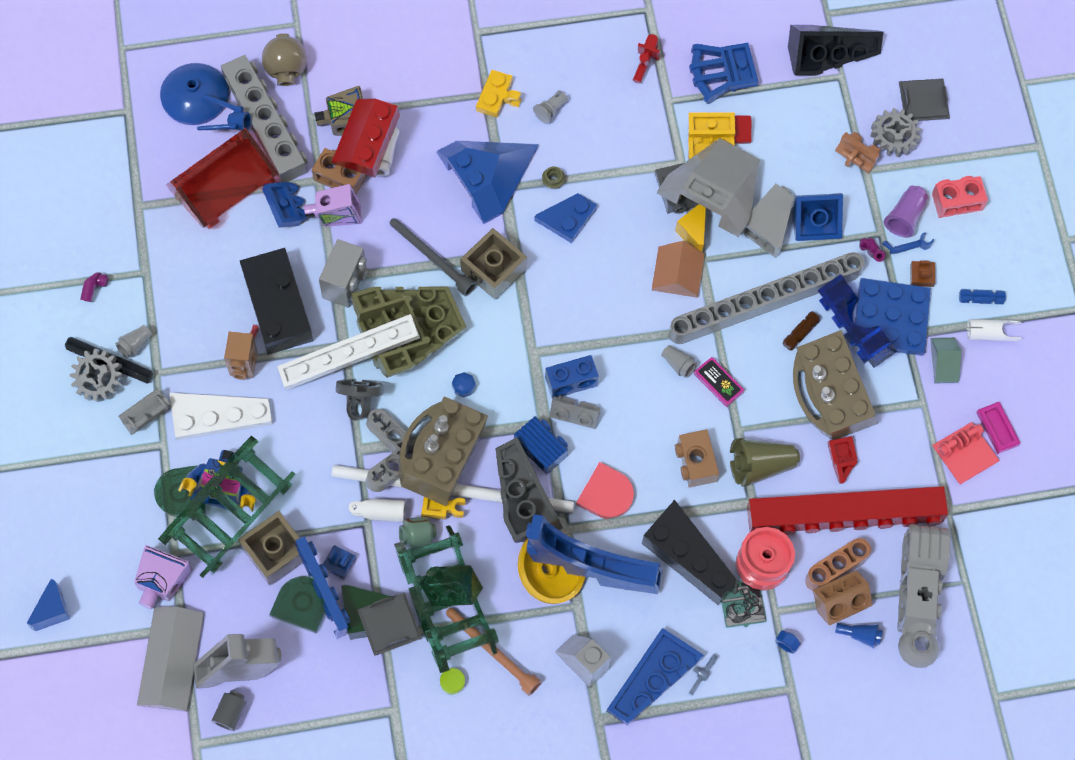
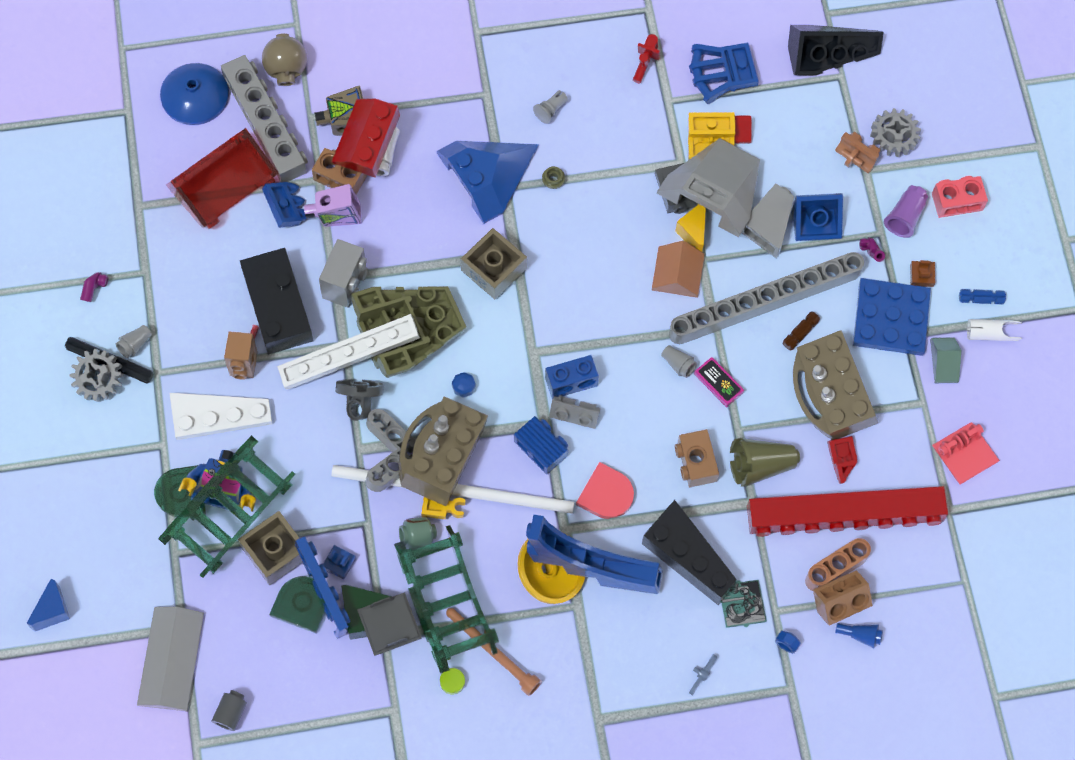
(144, 411): light grey hinge -> none
(159, 575): lavender torso -> none
(236, 660): light grey brick -> none
(237, 120): blue plant -> none
(379, 509): white piece -> none
(451, 585): clear green brick -> none
(464, 283): dark grey piece -> none
(496, 93): yellow plate -> none
(521, 491): dark grey wedge -> none
(567, 216): blue wing -> none
(584, 658): light grey slope -> none
(655, 673): blue wing -> none
(765, 558): coral wheel -> none
(871, 341): clear blue arch -> none
(908, 246): blue piece -> none
(922, 570): light grey brick -> none
(925, 99): dark grey piece -> none
(998, 428): dark pink tile -> none

